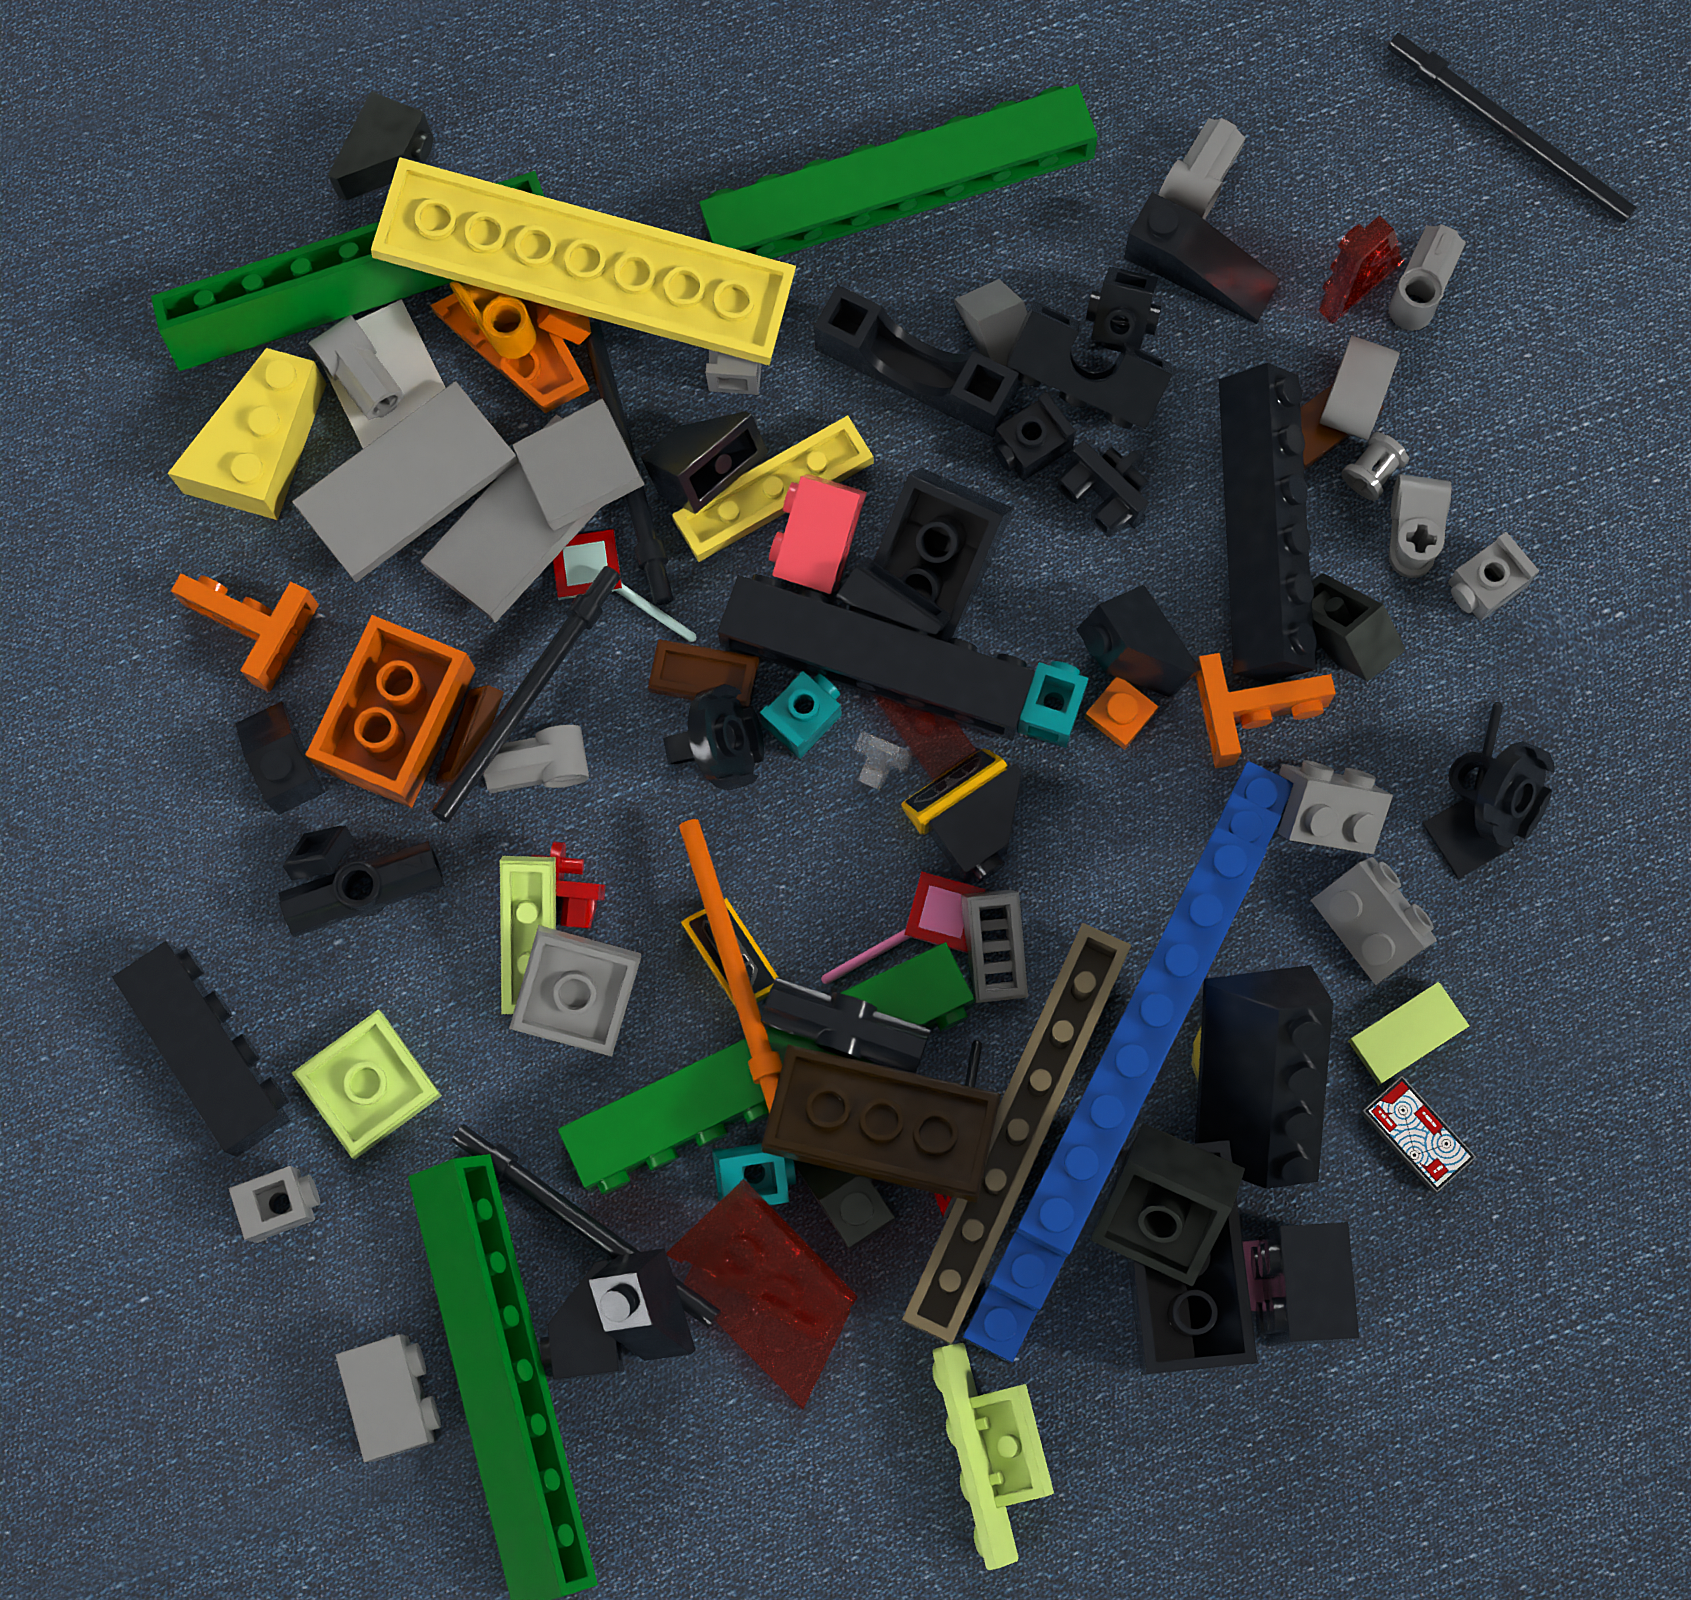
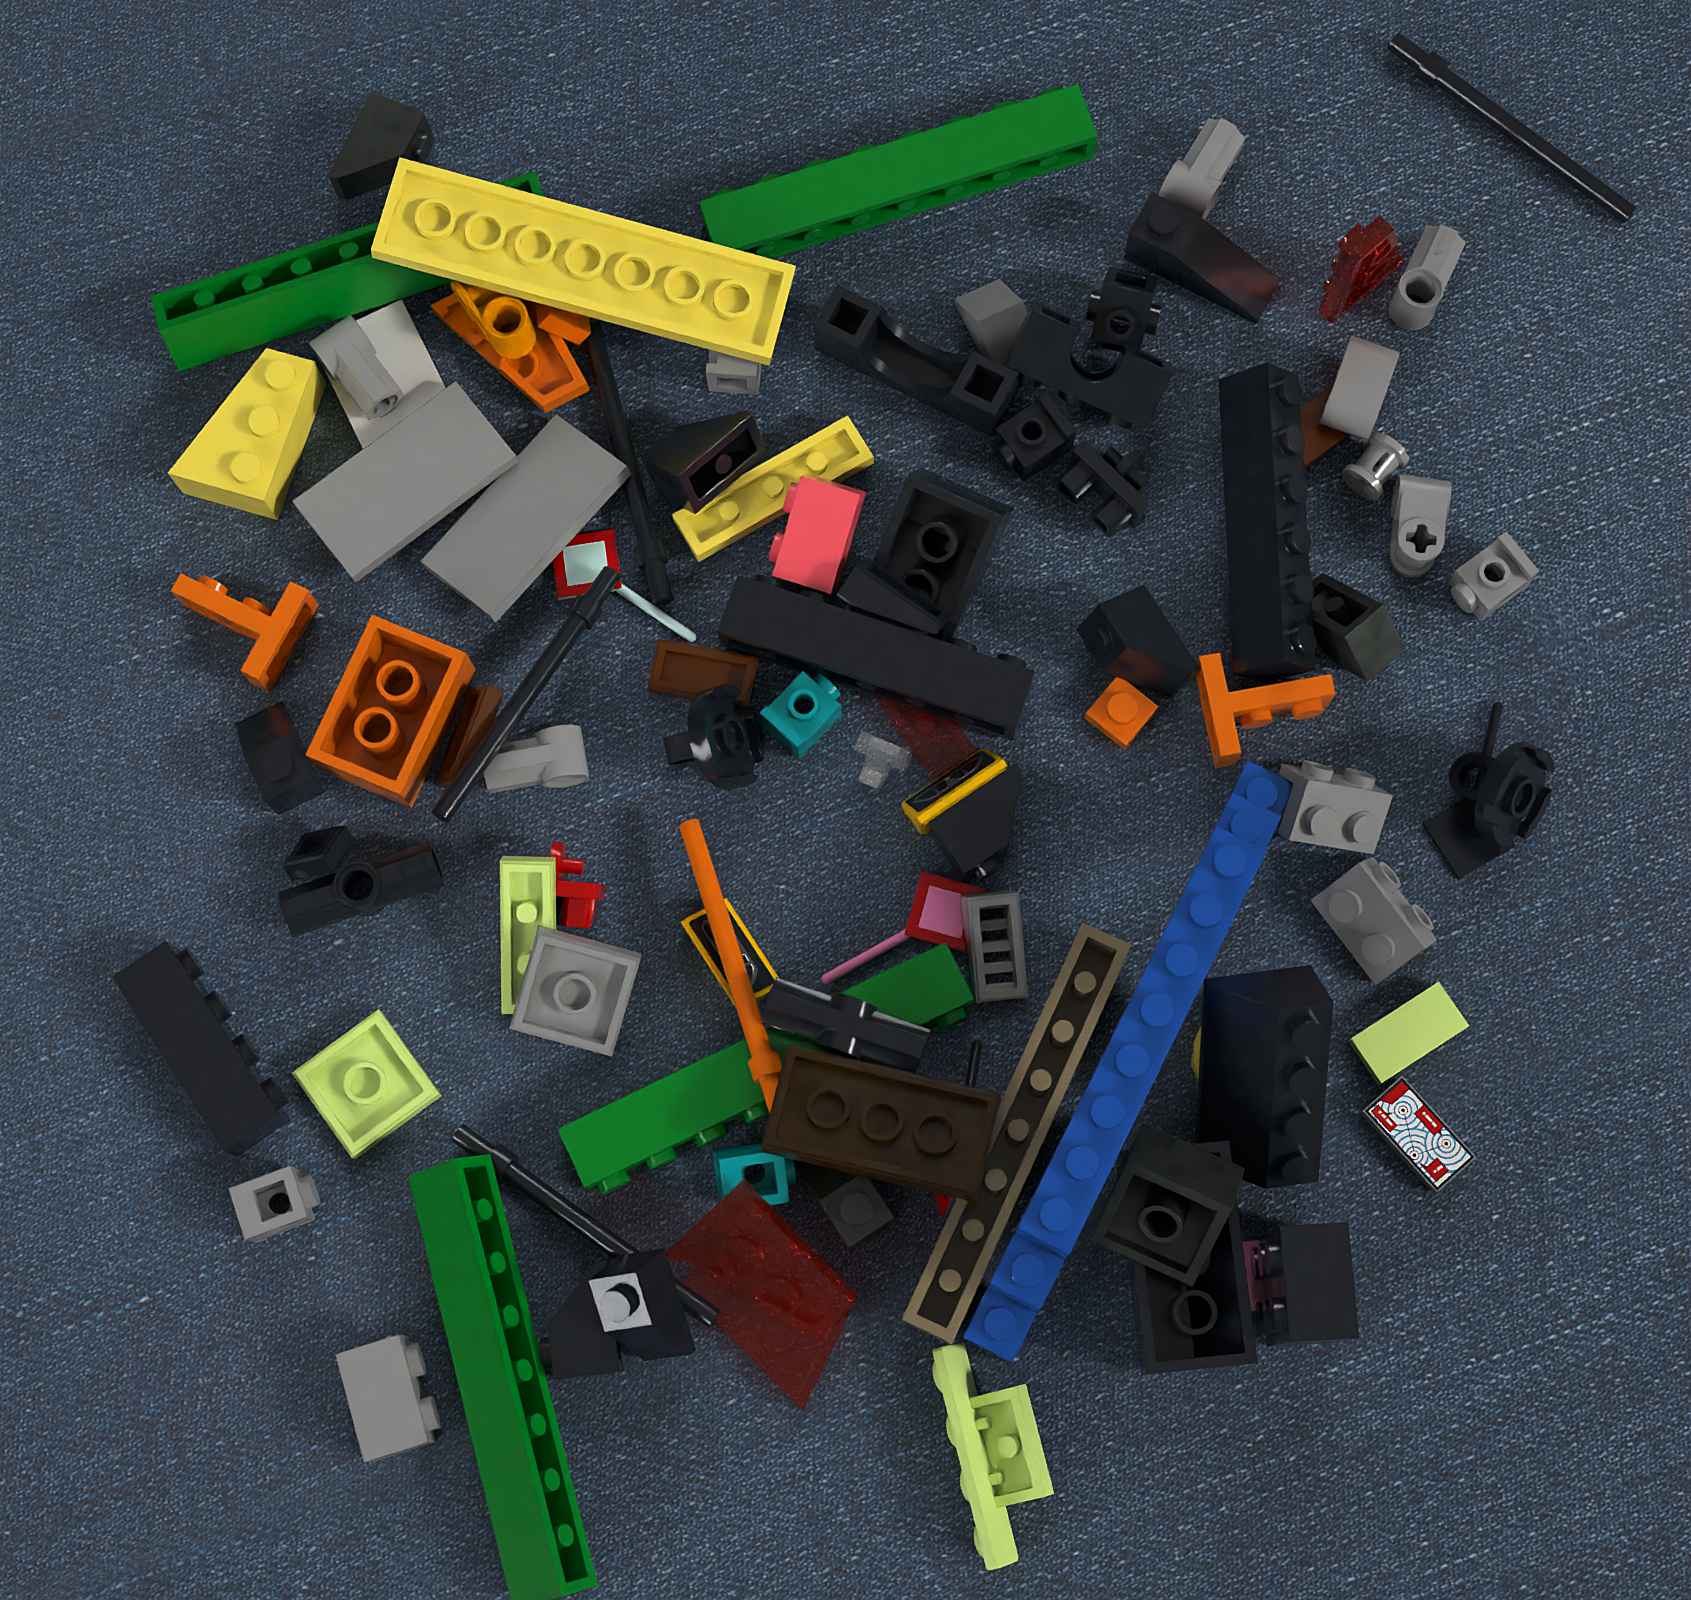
(578, 464): light grey tile -> none
(1056, 681): teal brick -> none

